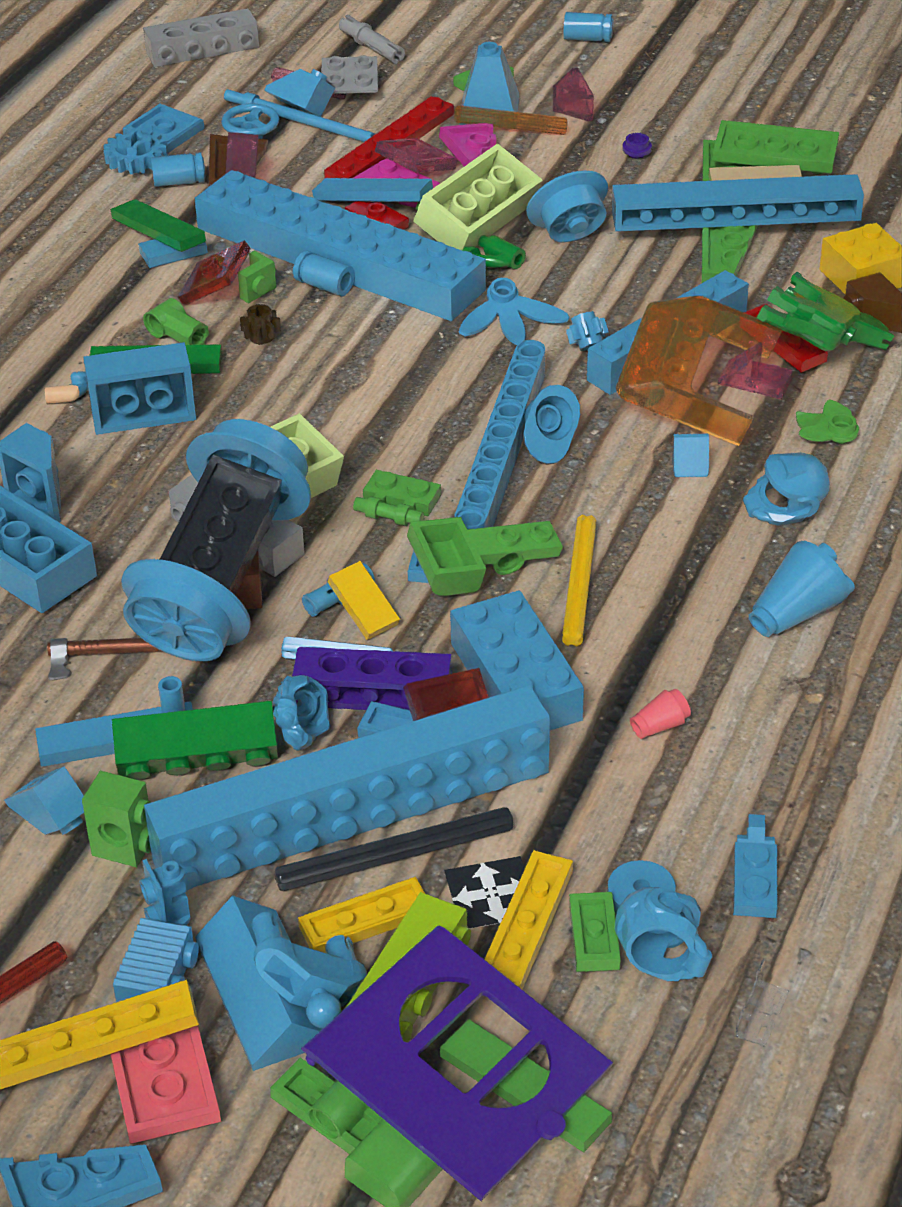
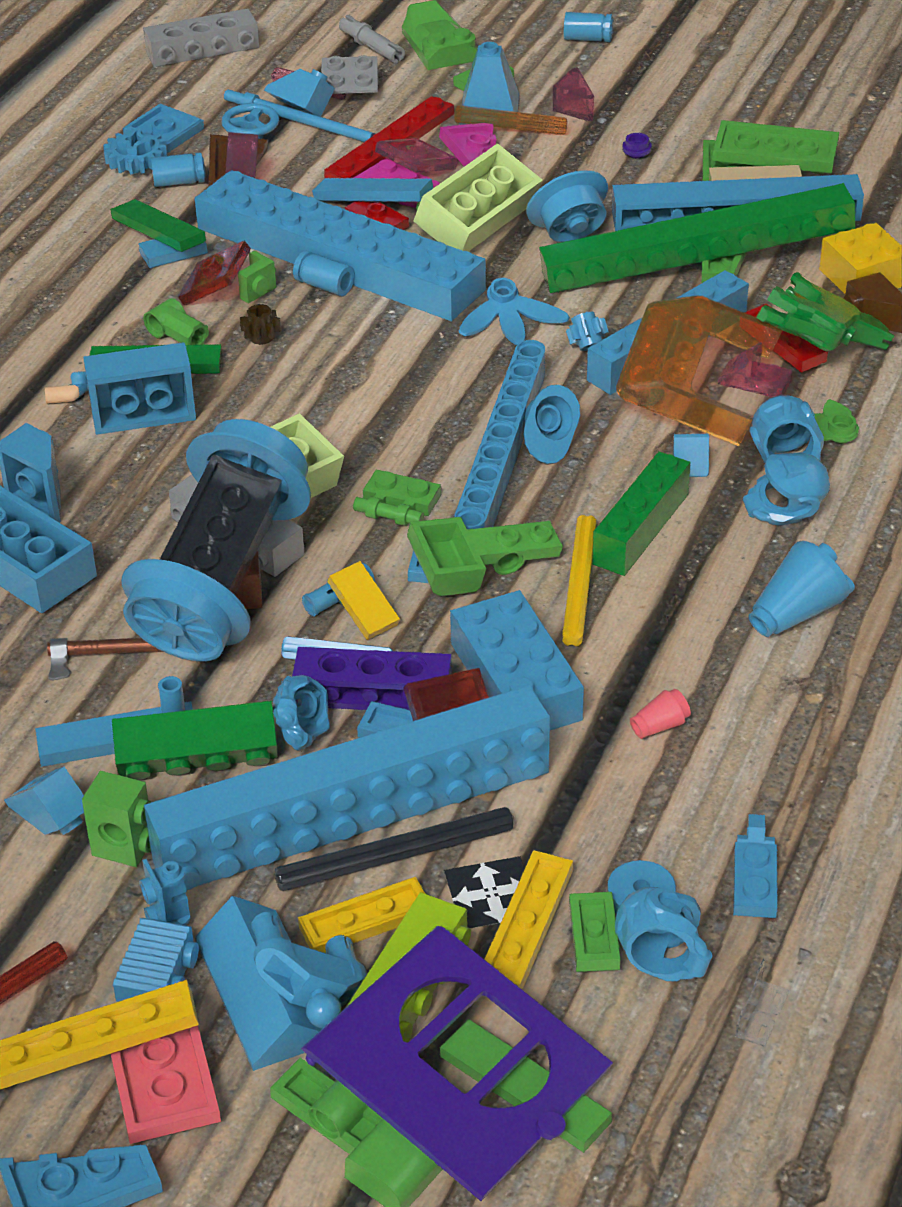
(437, 36): none -> bright green slope
(499, 252): green plant -> none
(641, 513): none -> green brick
(697, 238): none -> green brick
(784, 426): none -> dark azure helmet

